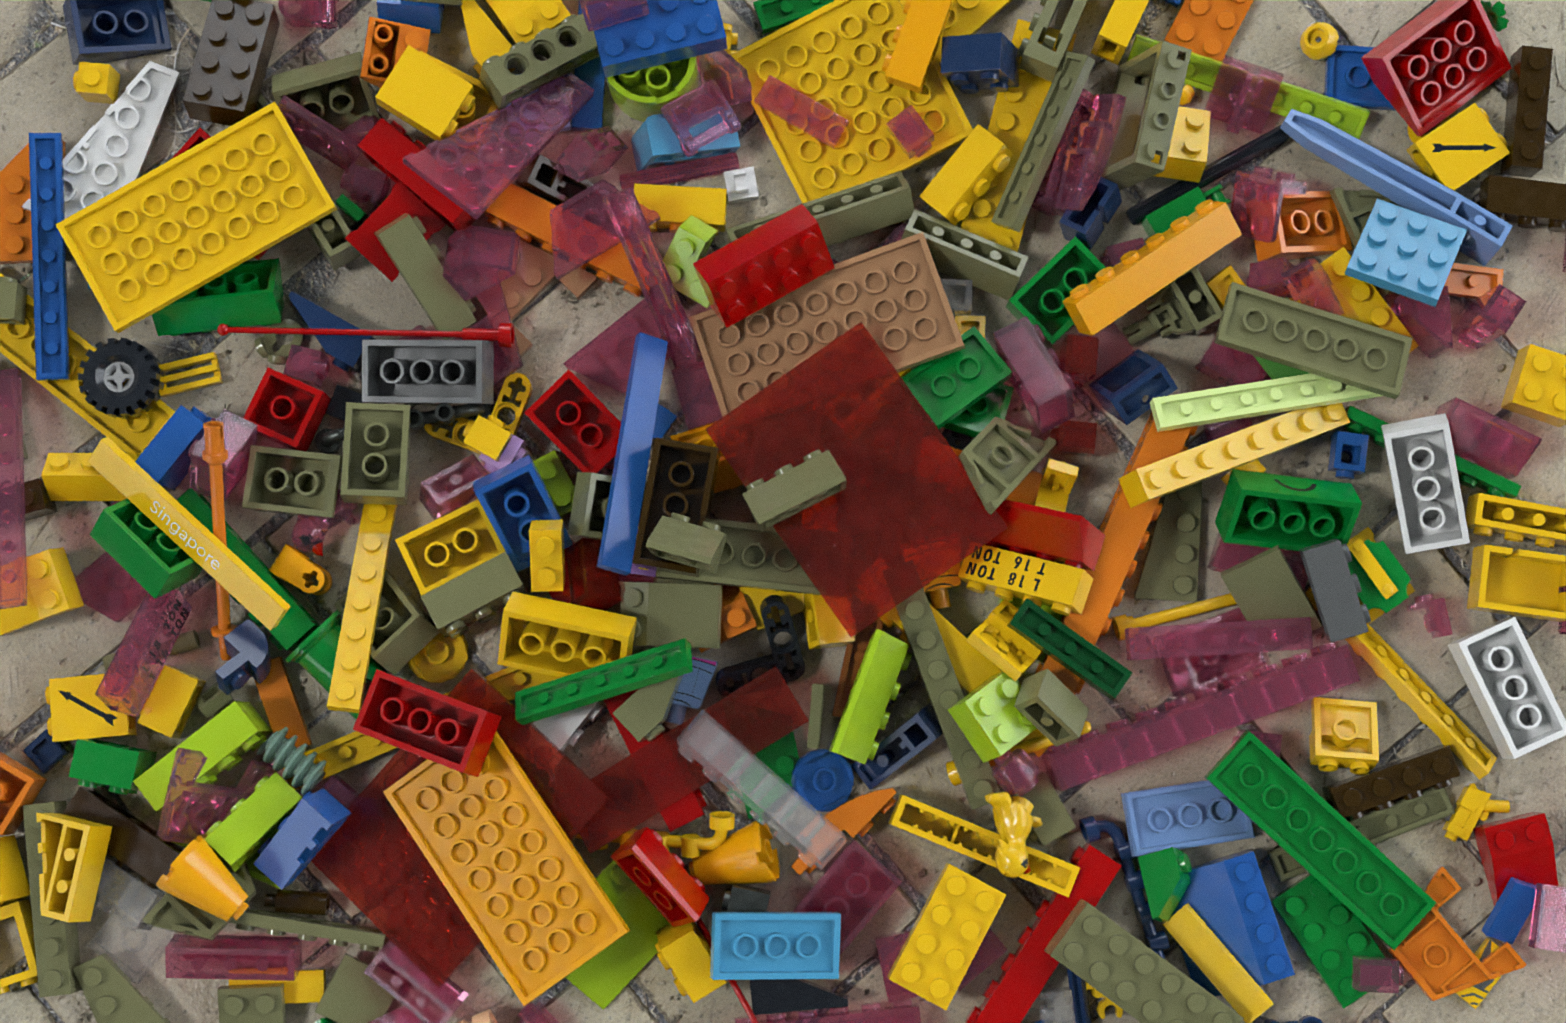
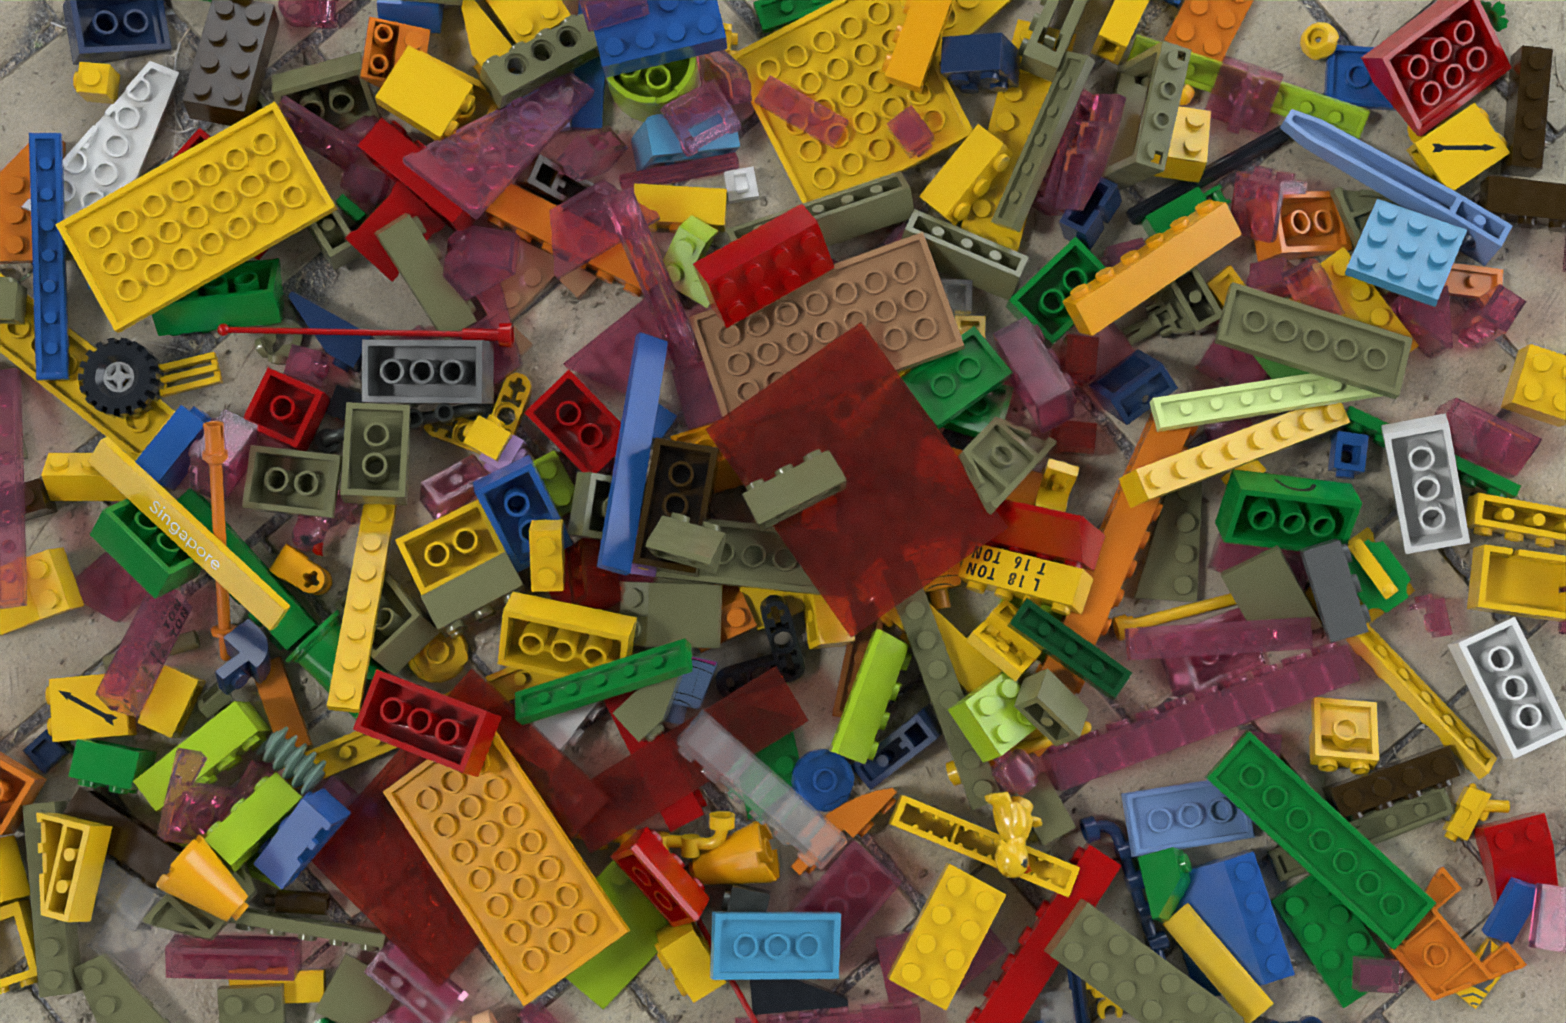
(815, 716): olive tile -> none

